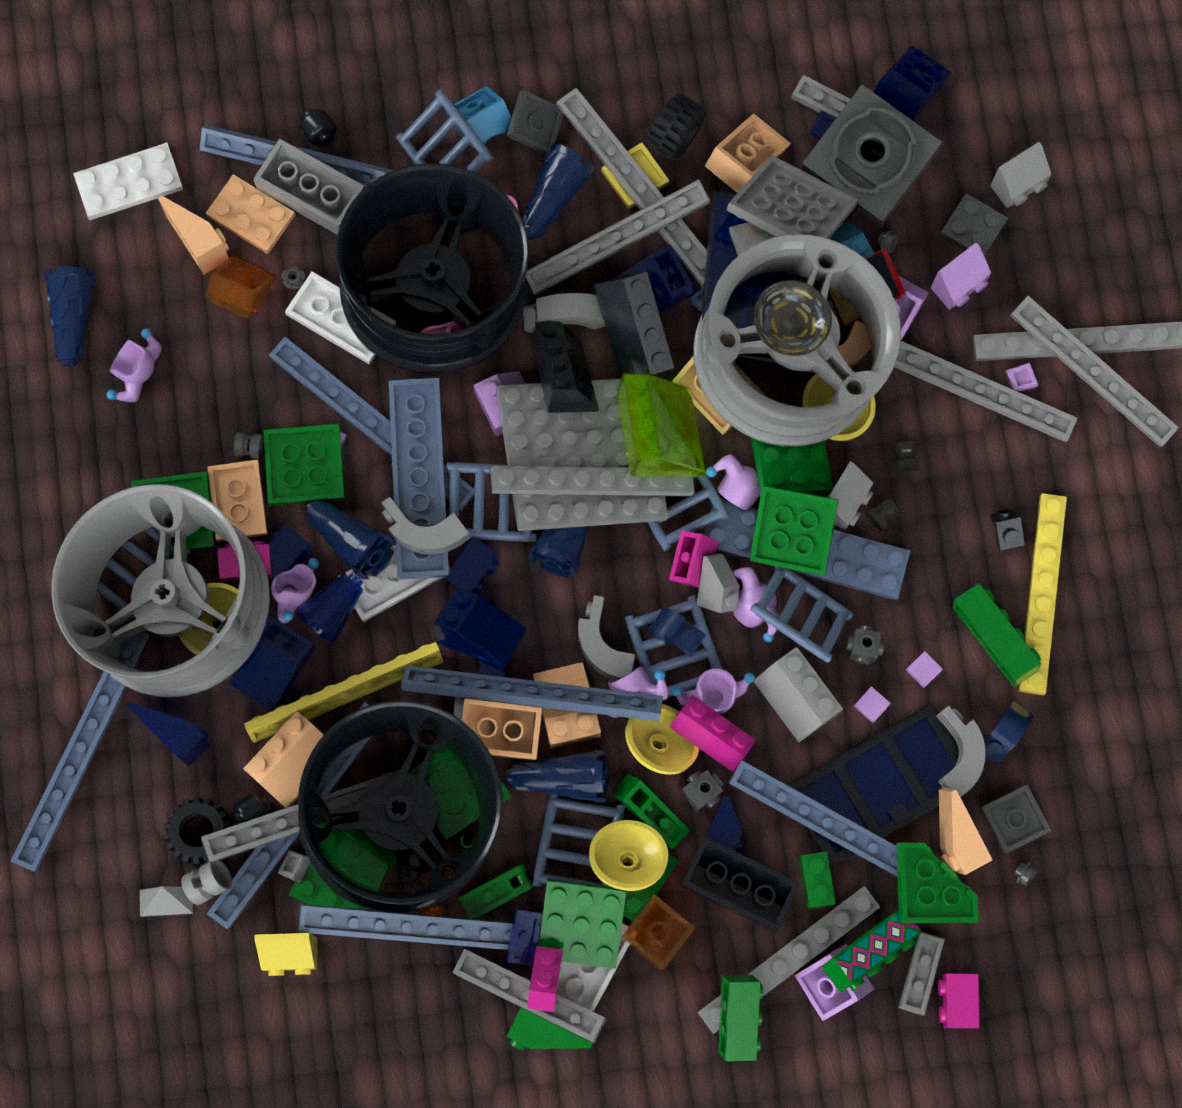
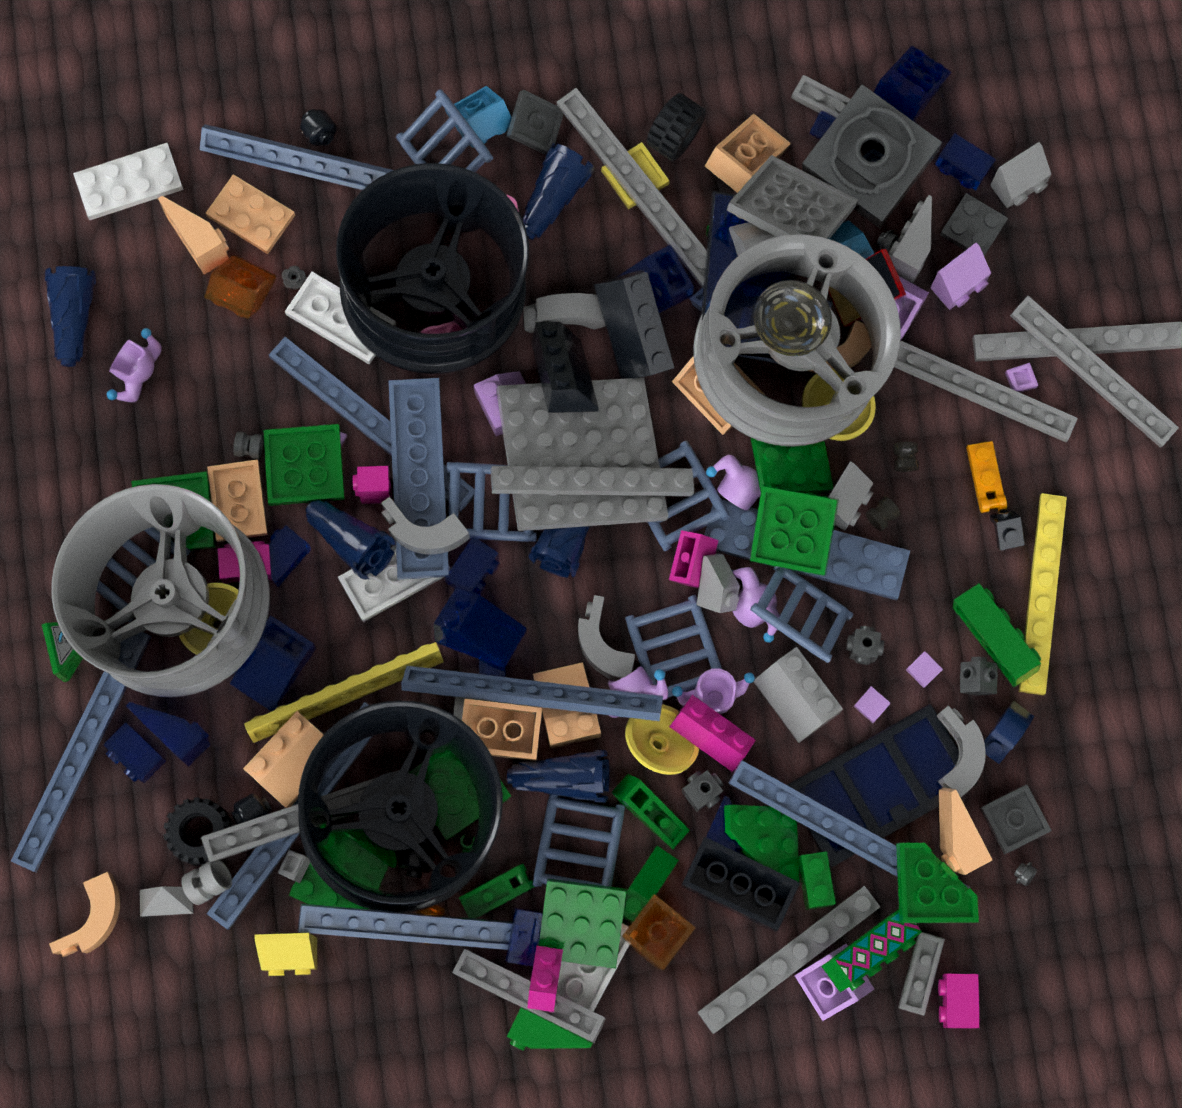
(61, 654): none -> green slope
(102, 919): none -> light nougat arch
(134, 753): none -> clear blue brick
(293, 588): lavender piece -> none
(307, 185): light grey slope -> none
(332, 606): clear blue cone -> none
(372, 484): none -> dark pink brick
(617, 237): light grey tile -> none
(628, 843): light yellow dish -> none
(659, 427): clear neon green slope -> none
(674, 629): dark blue brick -> none
(740, 1018): green brick -> none
(765, 836): none -> green plate
(914, 243): none -> light grey slope
(965, 162): none -> clear blue brick
(978, 677): none -> dark grey brick
(986, 476): none -> light orange plate

